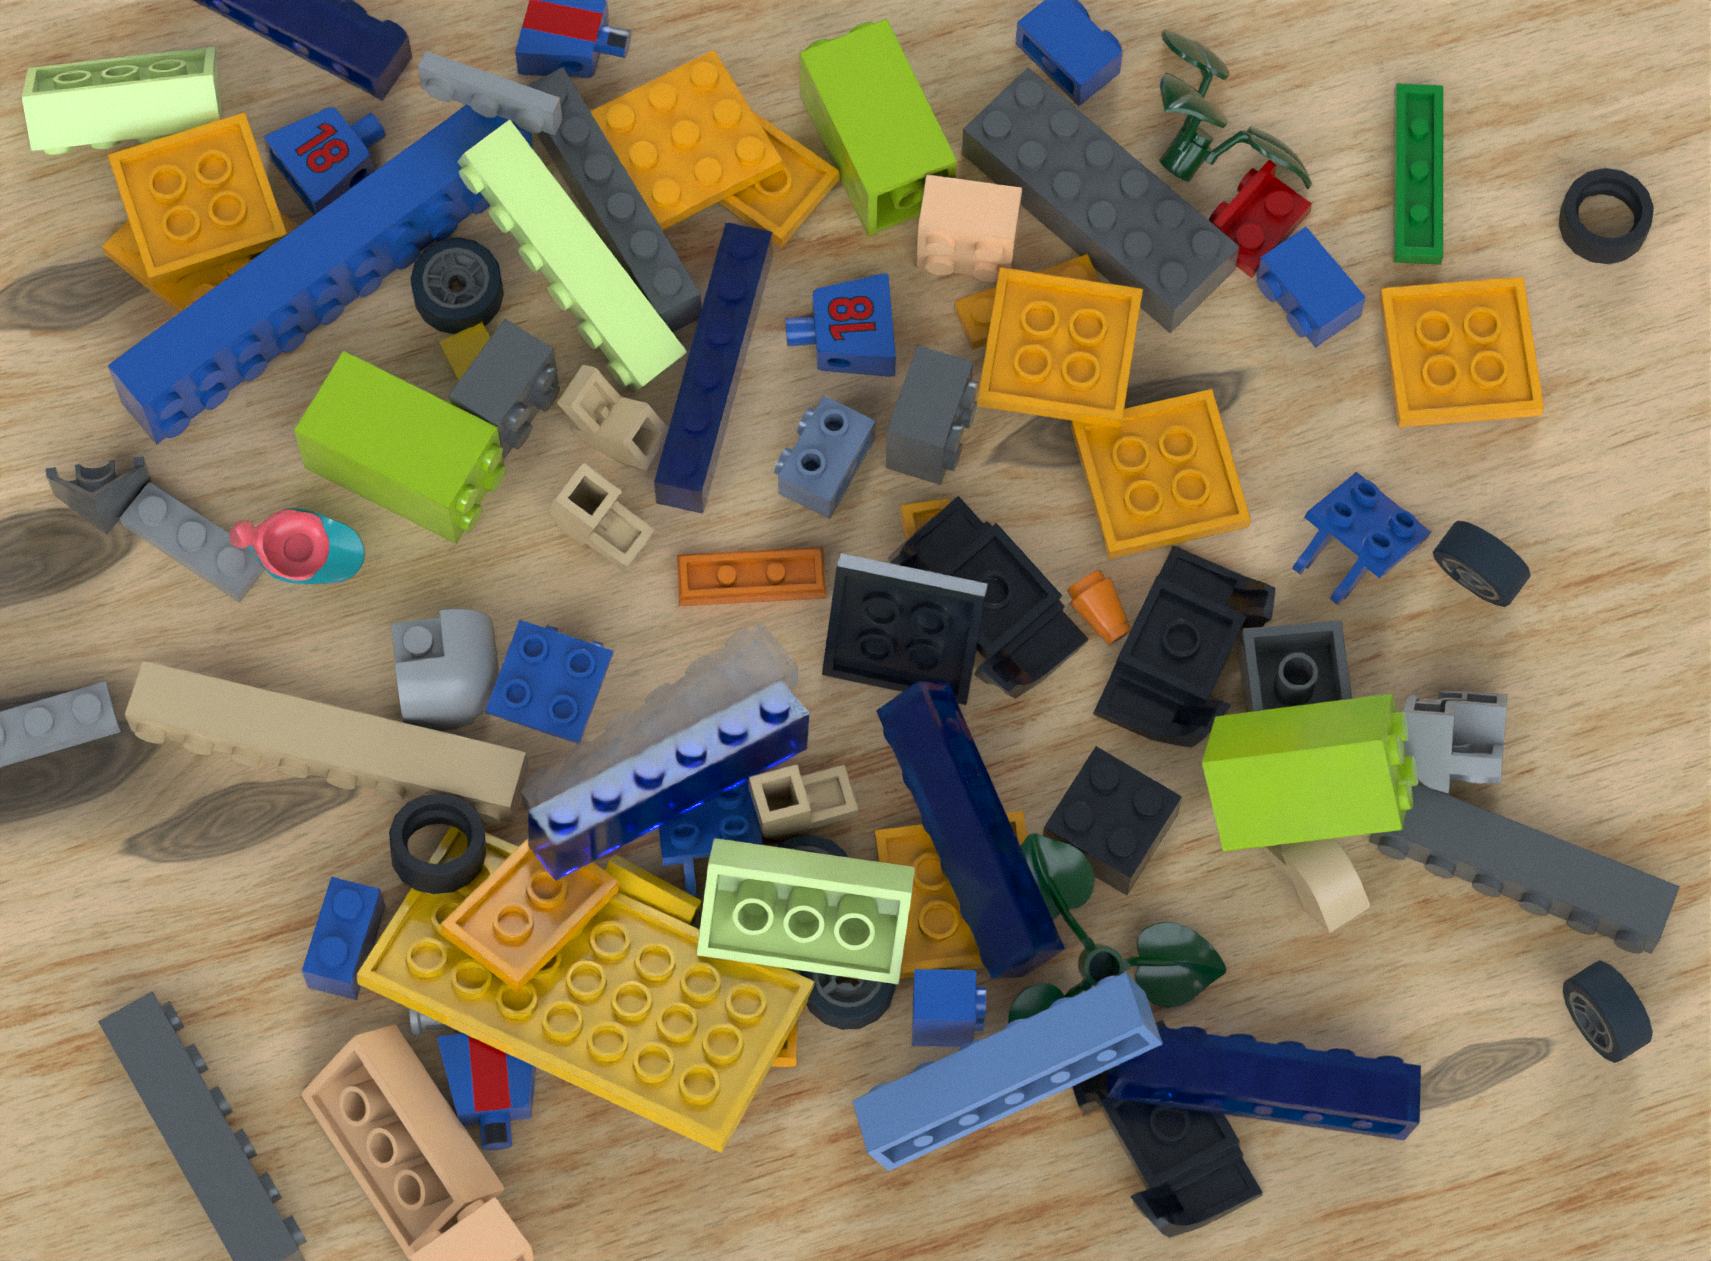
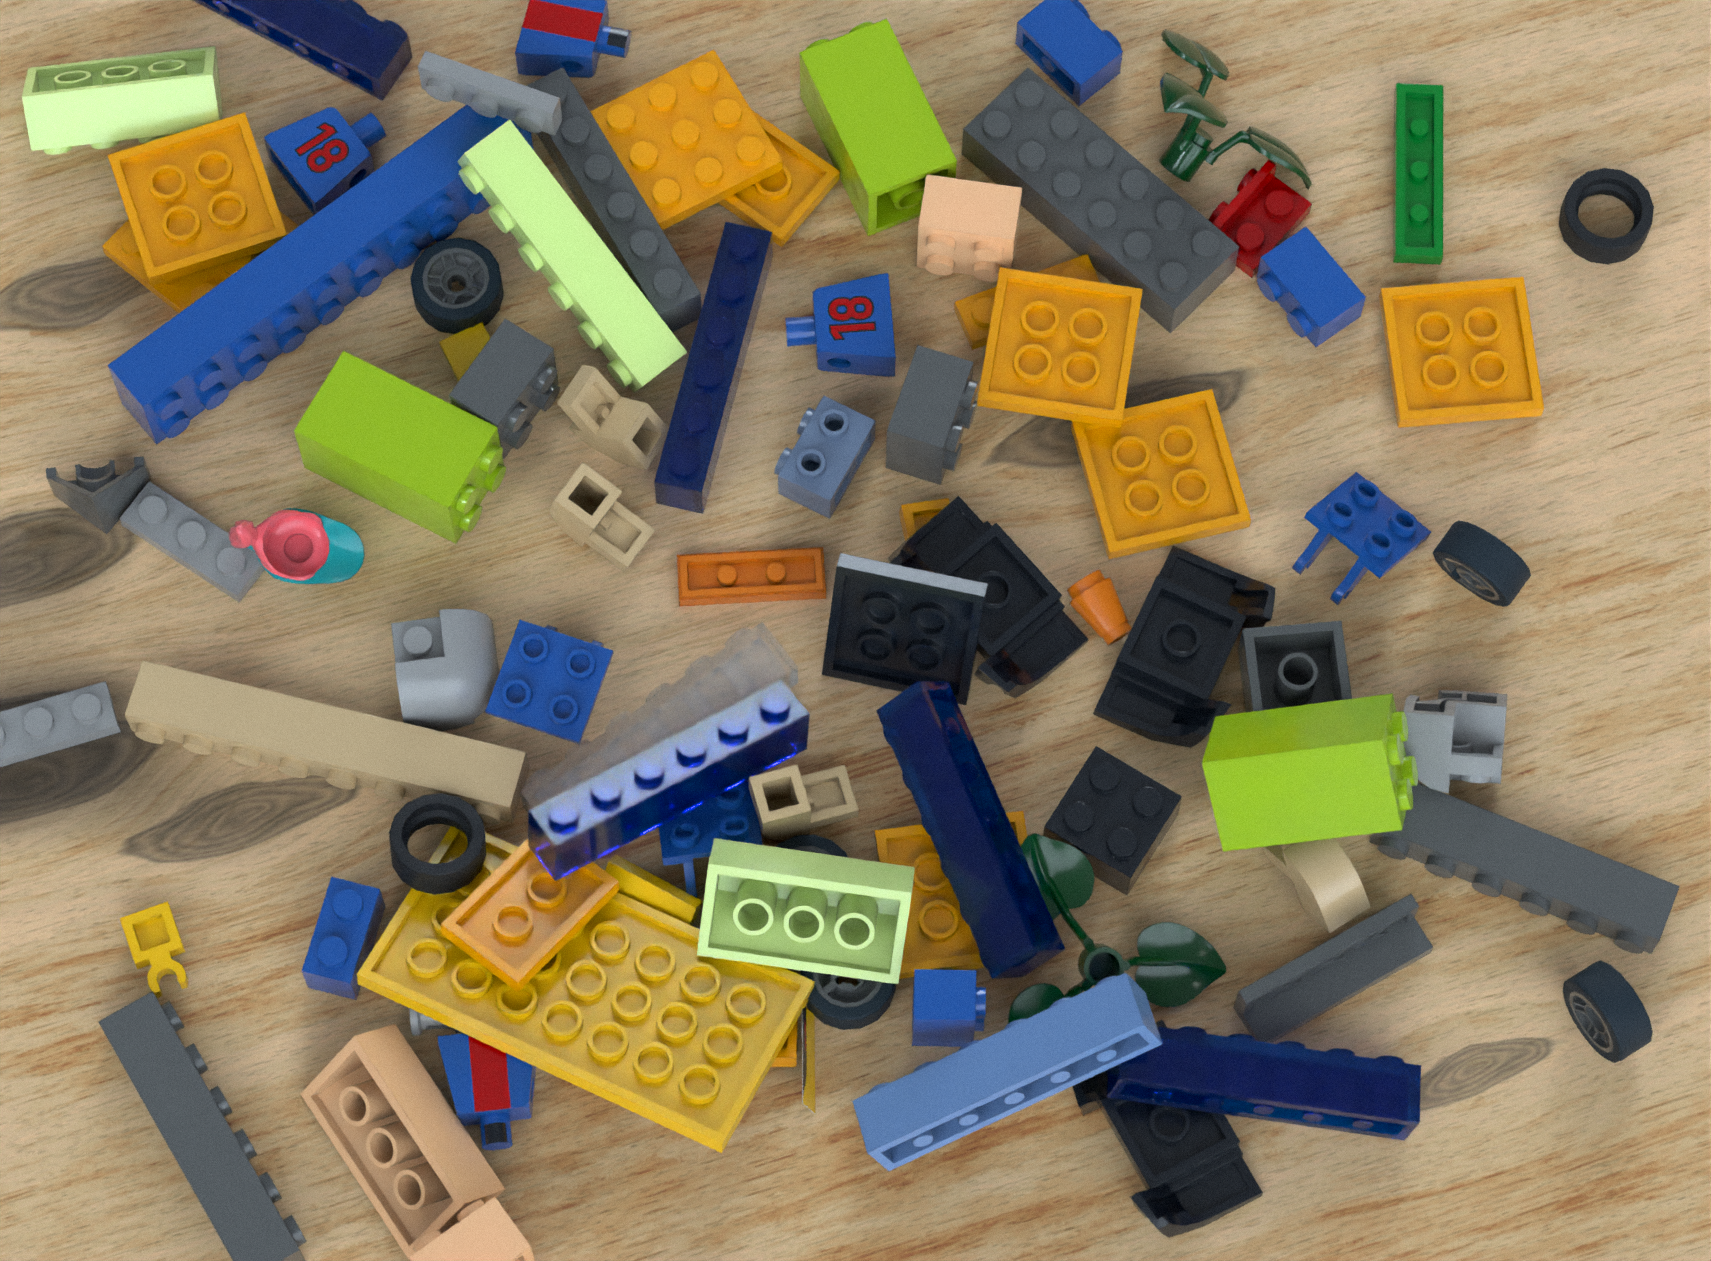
(154, 942): none -> yellow plate
(808, 1059): none -> yellow sticker
(1333, 972): none -> dark grey fence

